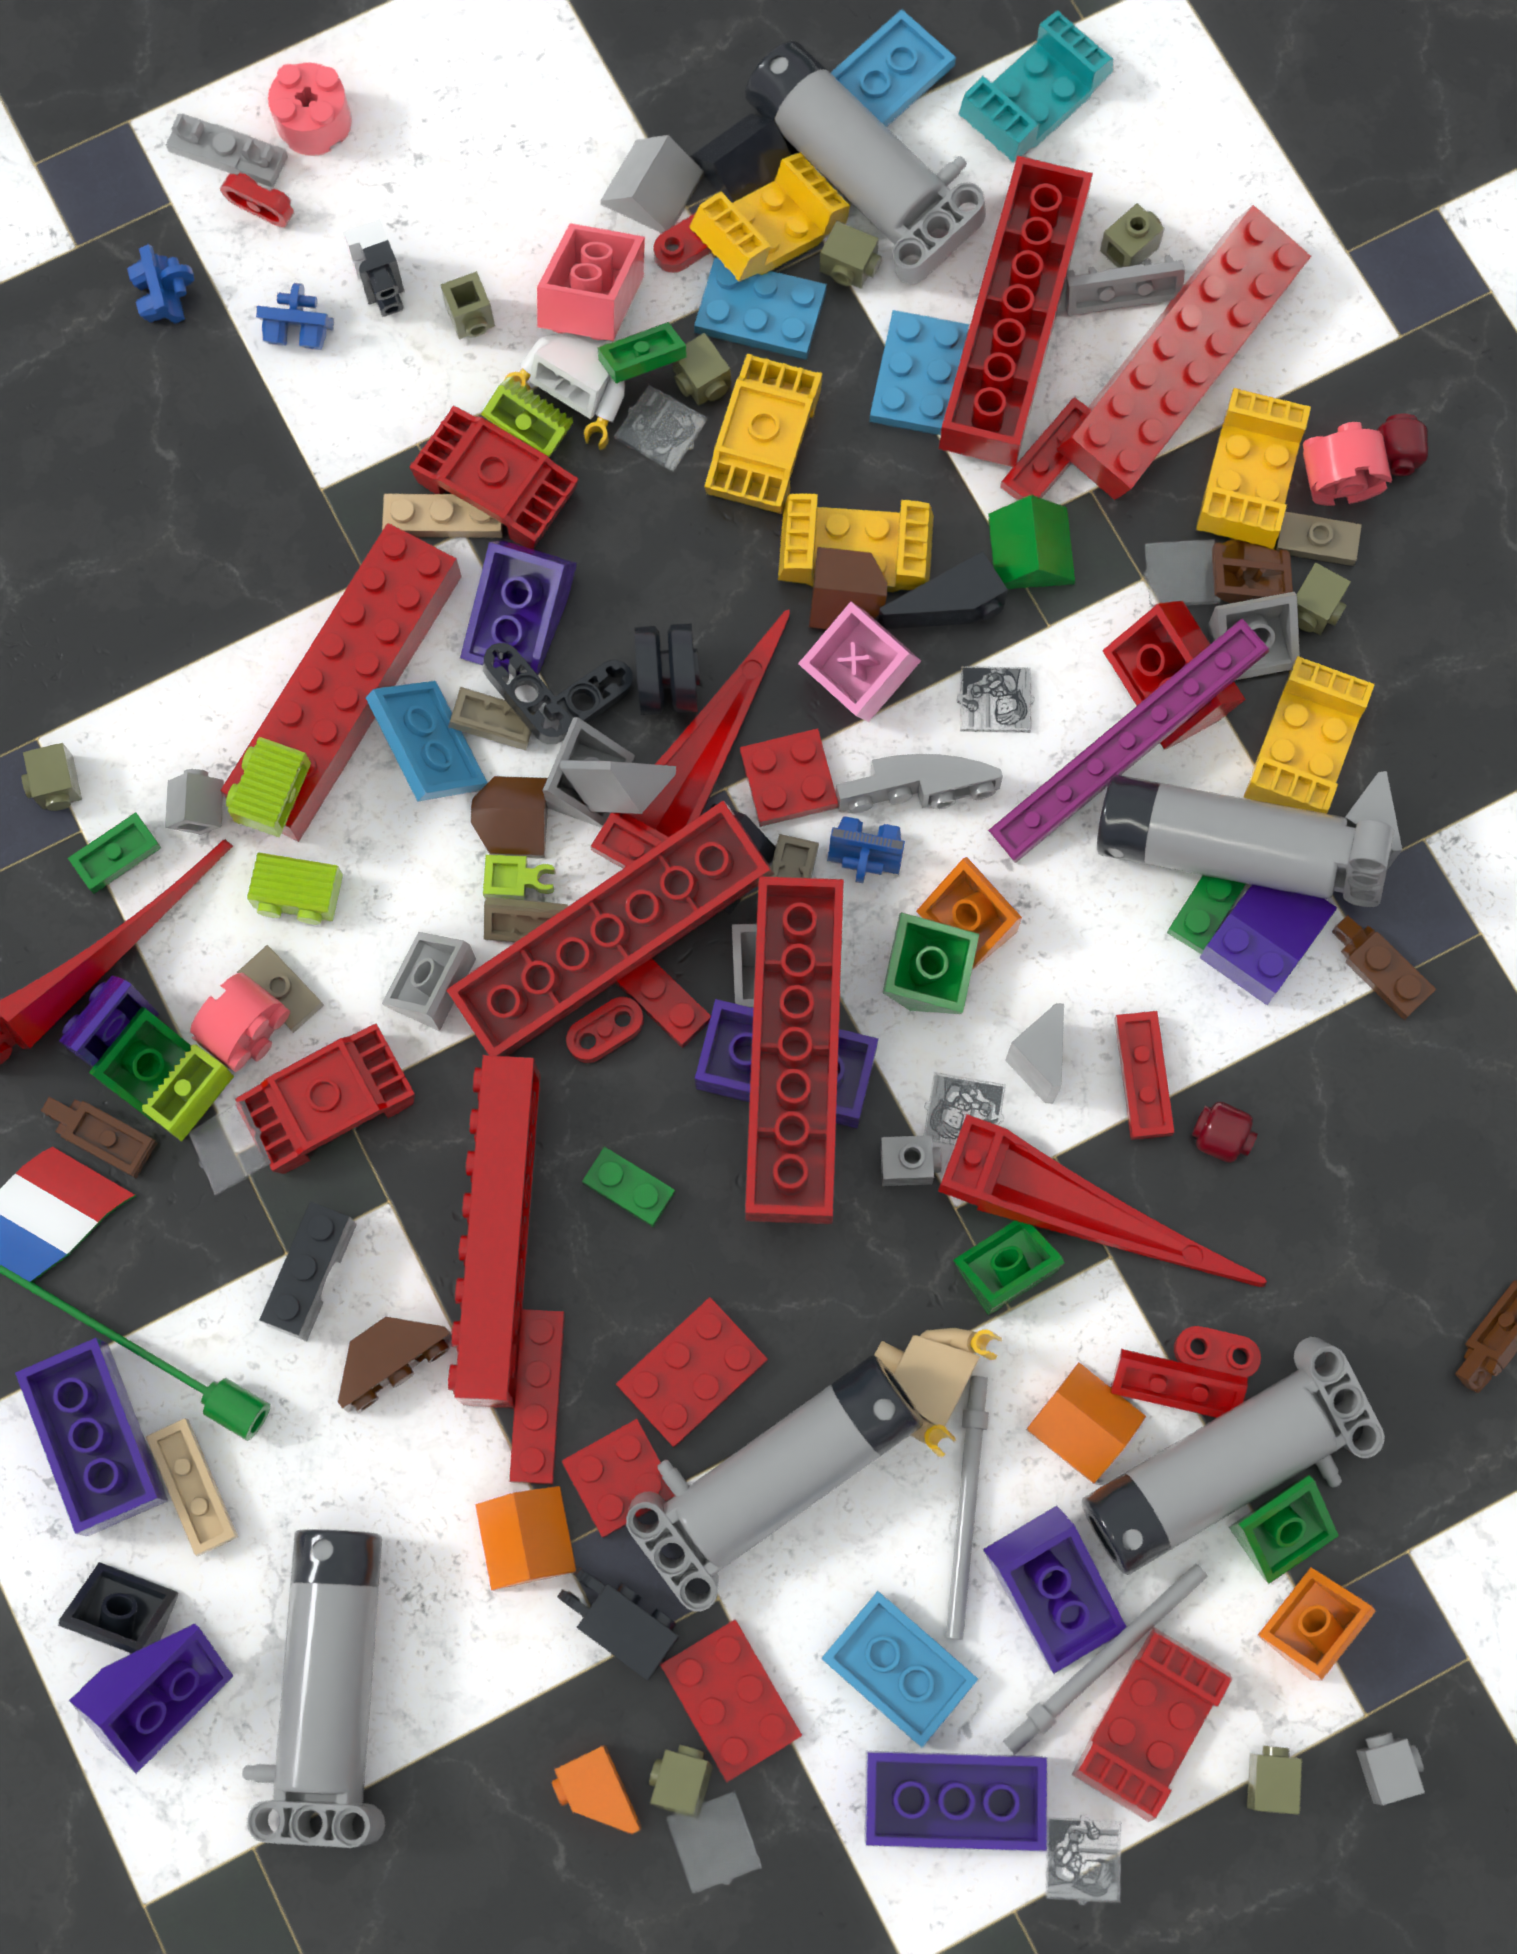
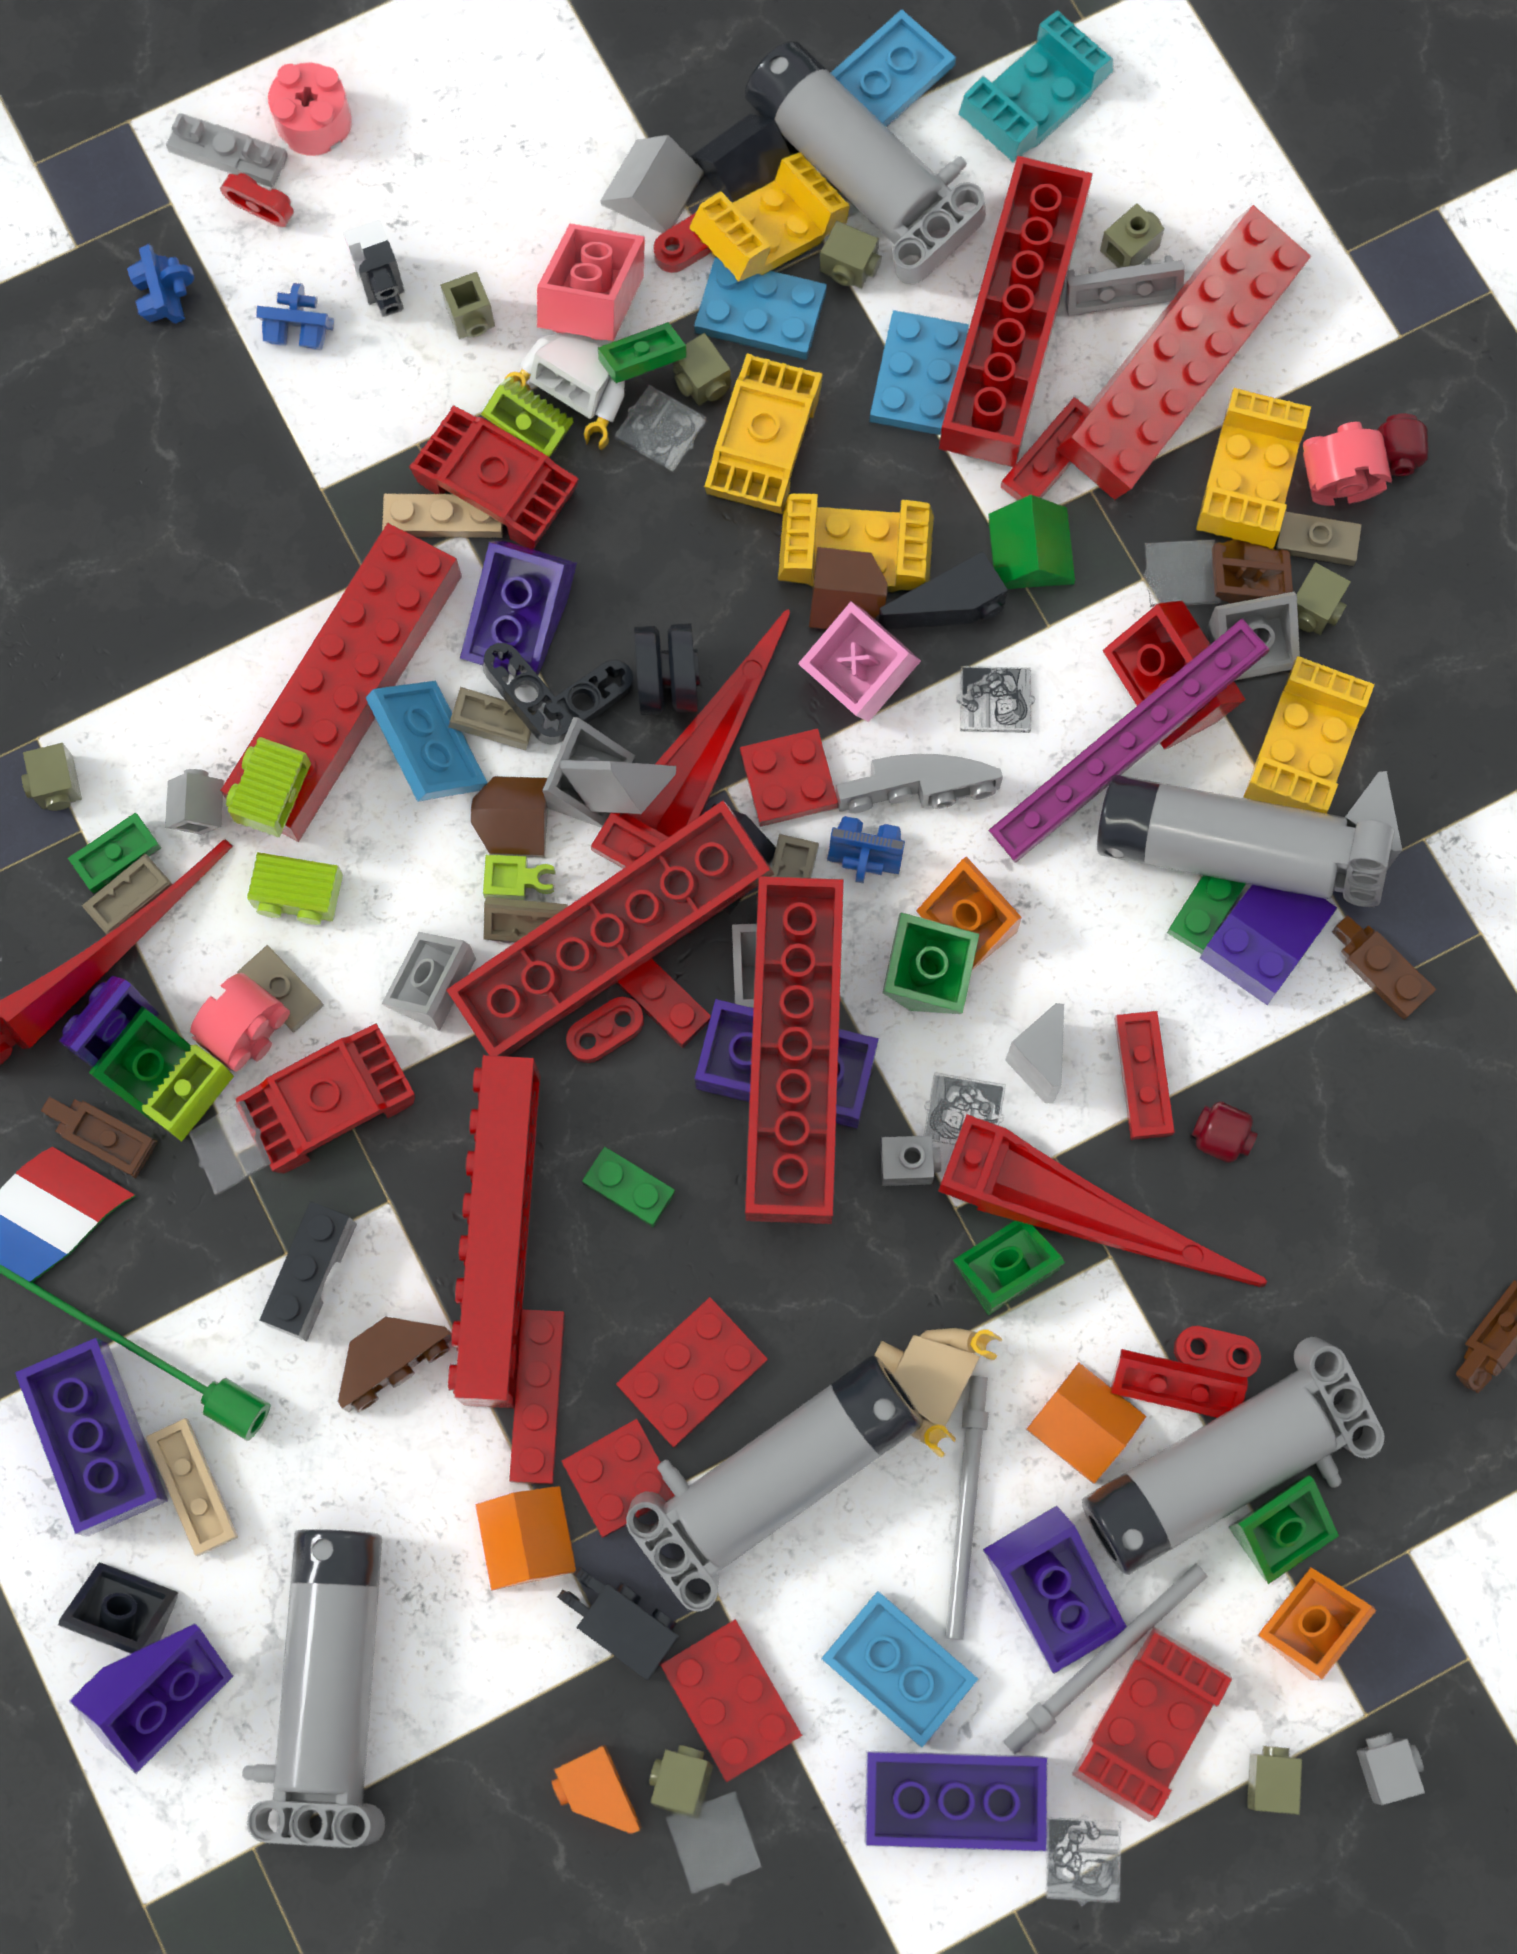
(127, 894): none -> dark tan plate

